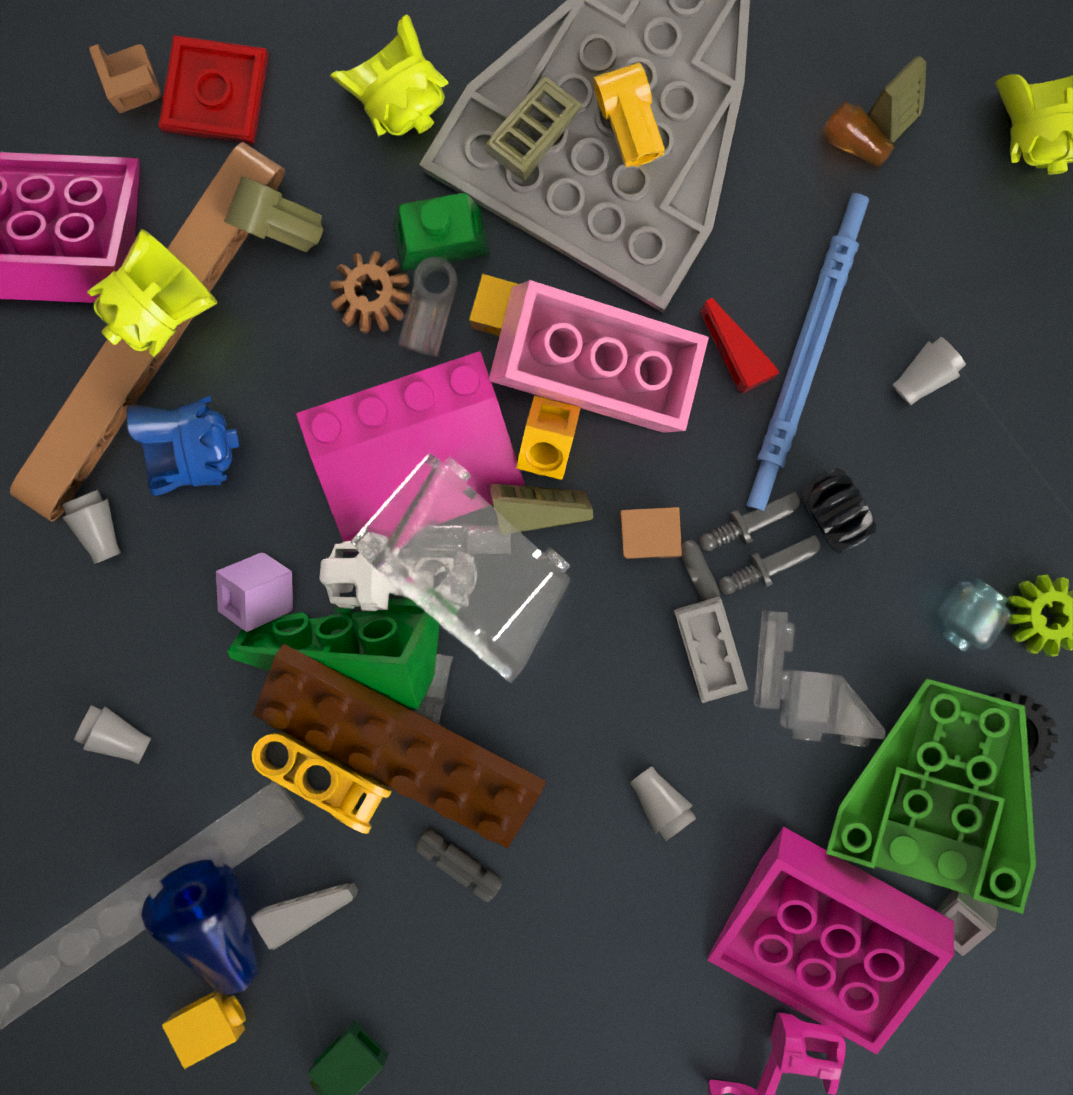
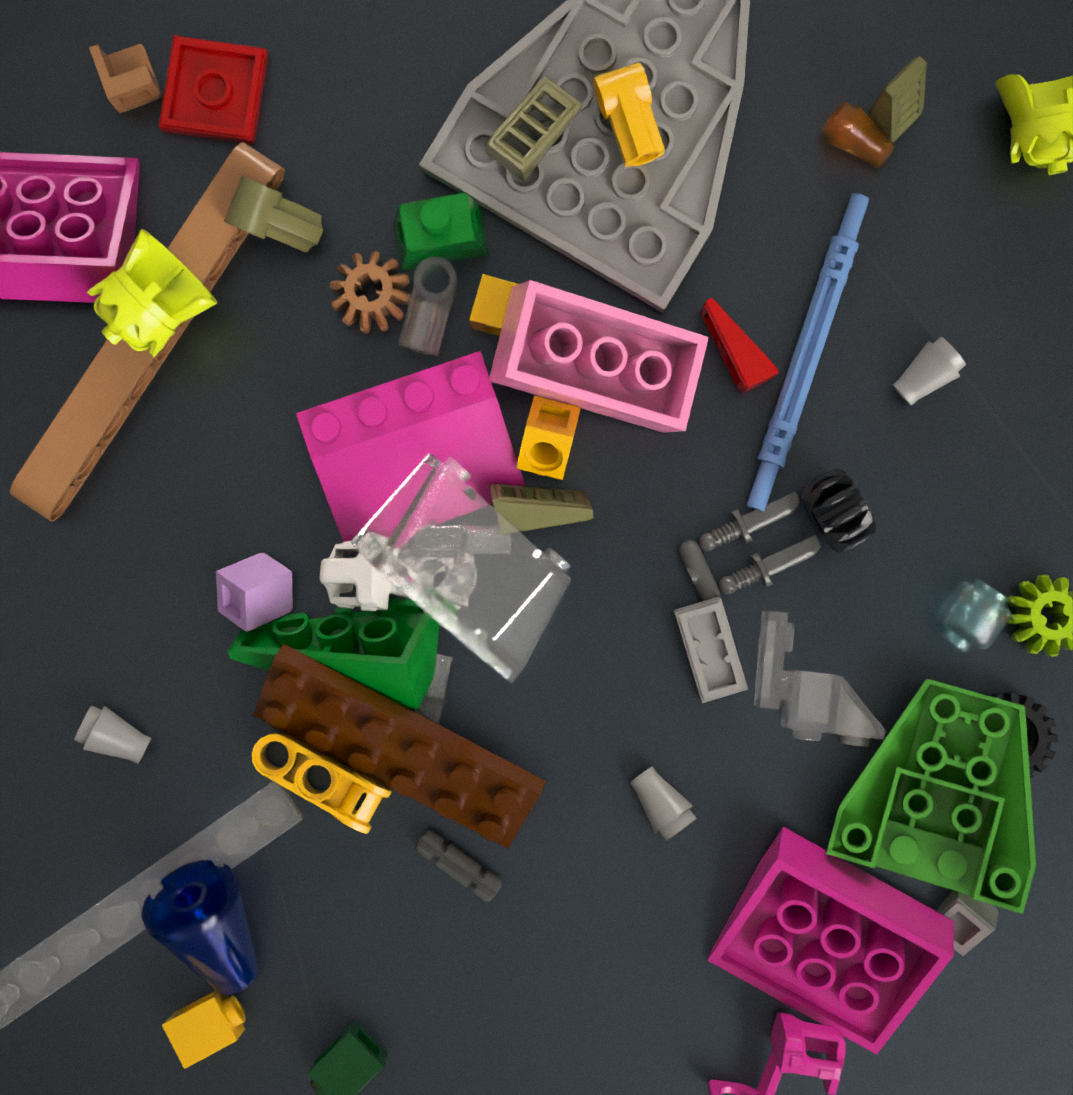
(92, 525): light grey cone -> none
(182, 444): blue hat -> none
(291, 917): light grey slope -> none
(397, 85): neon yellow hat -> none
(651, 533): medium nougat panel -> none

